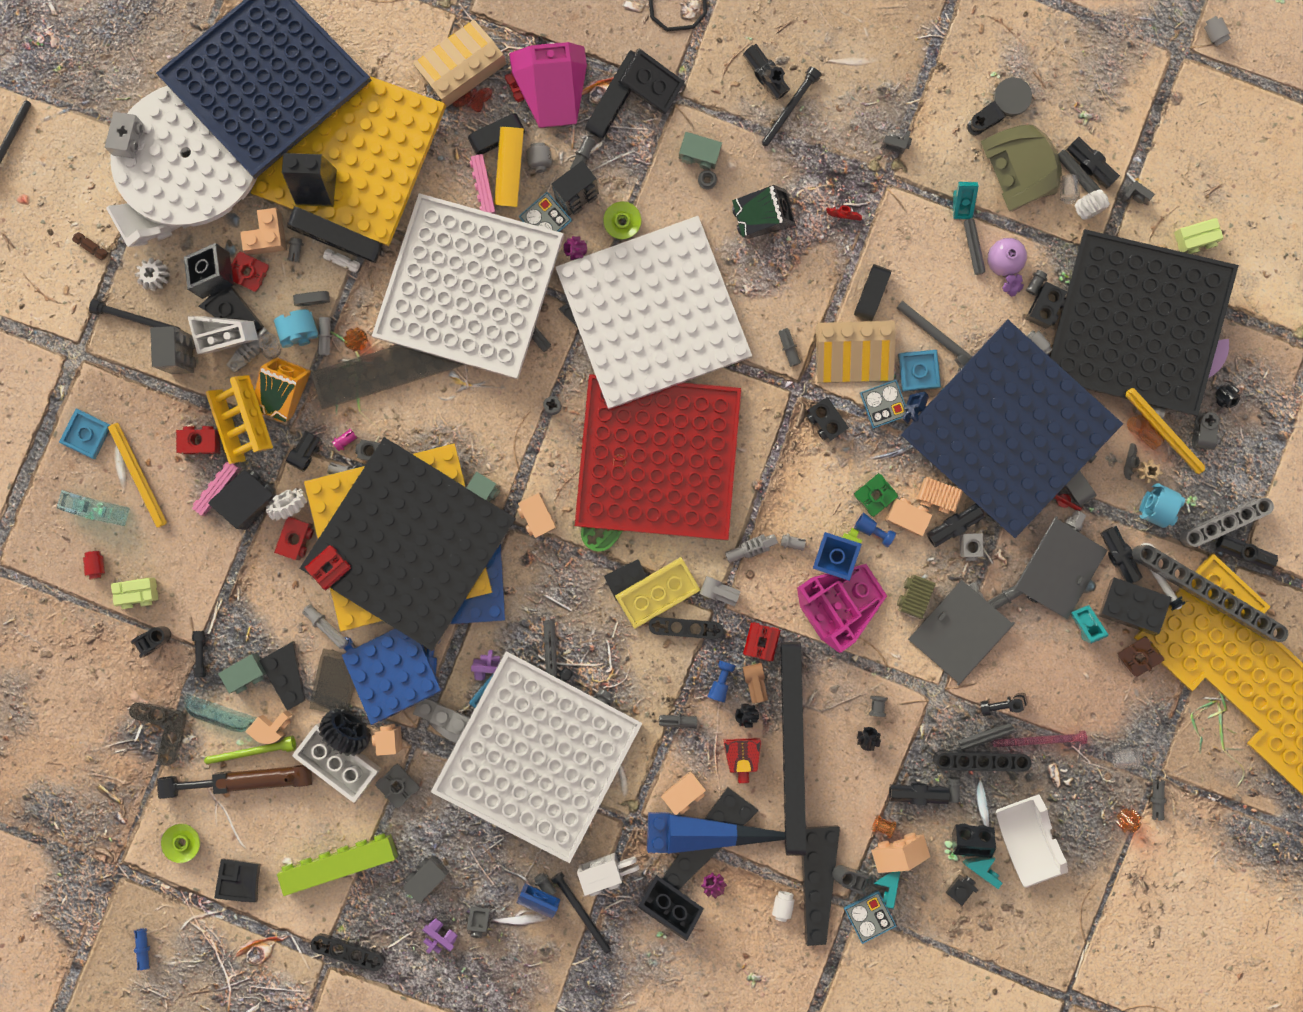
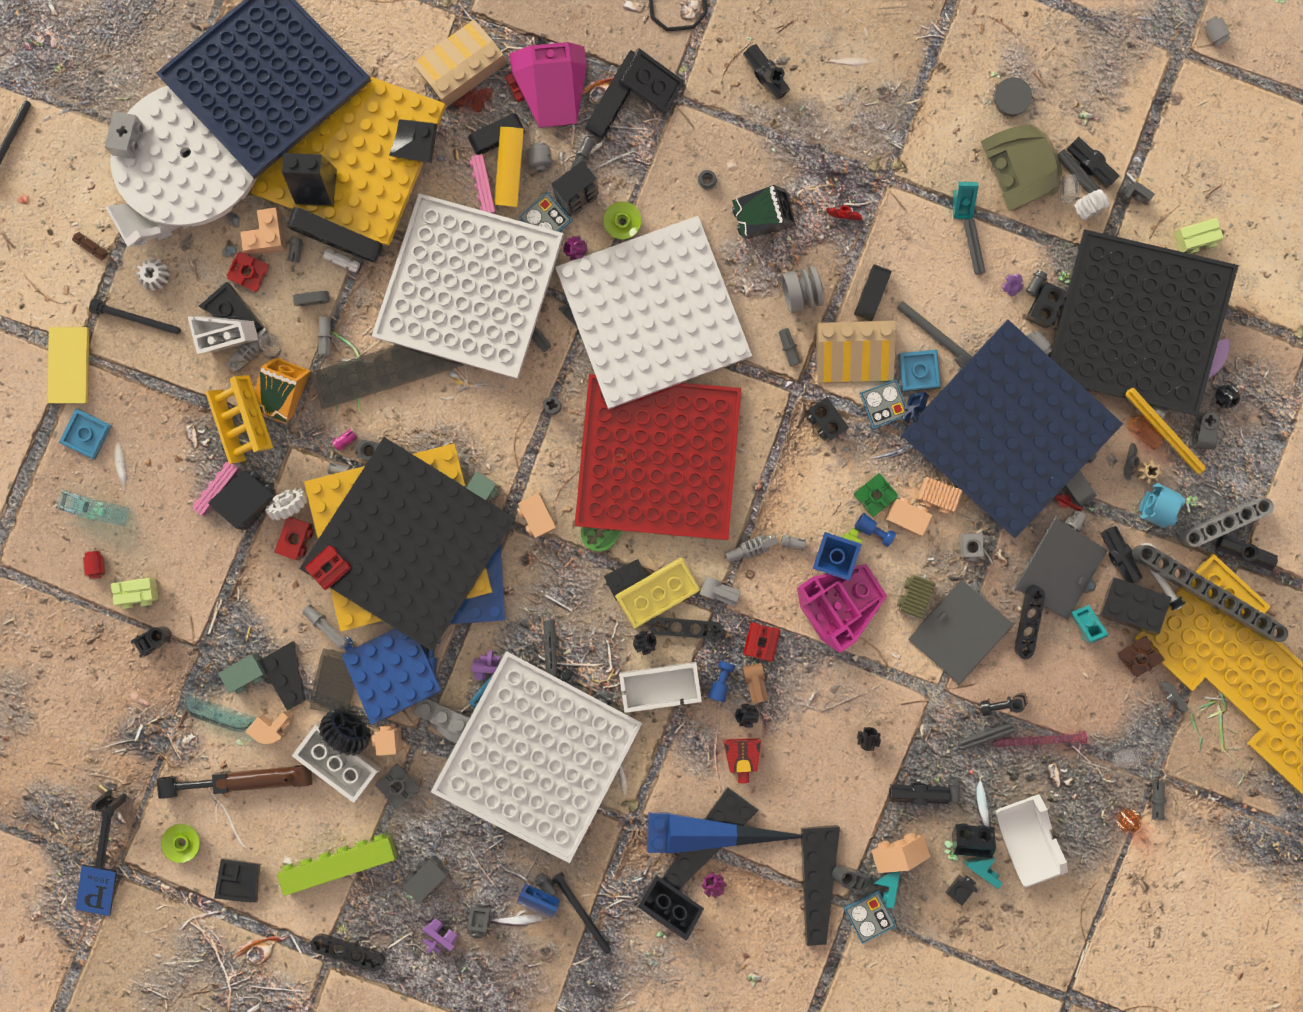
(68, 365): none -> light yellow tile
(96, 882): none -> piece
(137, 475): yellow axle -> none
(141, 949): blue pin -> none
(169, 726): clear smoke beam -> none
(172, 350): dark grey piece -> none
(186, 440): red brick -> none
(199, 670): black bar -> none
(208, 271): black brick -> none
(287, 744): lime piece -> none
(296, 328): medium azure brick -> none
(301, 455): black piece -> none
(355, 339): clear orange gear -> none
(414, 141): none -> black plate
(604, 873): white brick -> none
(644, 642): none -> black gear
(660, 687): none -> white piece
(678, 721): dark grey axle -> none
(683, 793): light nougat brick -> none
(700, 150): sand green piece -> none
(783, 906): white brick -> none
(793, 749): black beam -> none
(802, 289): none -> light grey wheel
(811, 77): black piece -> none
(878, 706): dark grey bush -> none
(884, 826): clear orange bush -> none
(895, 144): dark grey bracket -> none
(955, 525): black piece -> none
(986, 118): black piece -> none
(990, 764): black beam -> none
(1004, 597): dark grey axle -> none
(1007, 257): lavender cylinder -> none
(1025, 621): none -> black beam
(1173, 696): none -> dark grey piece

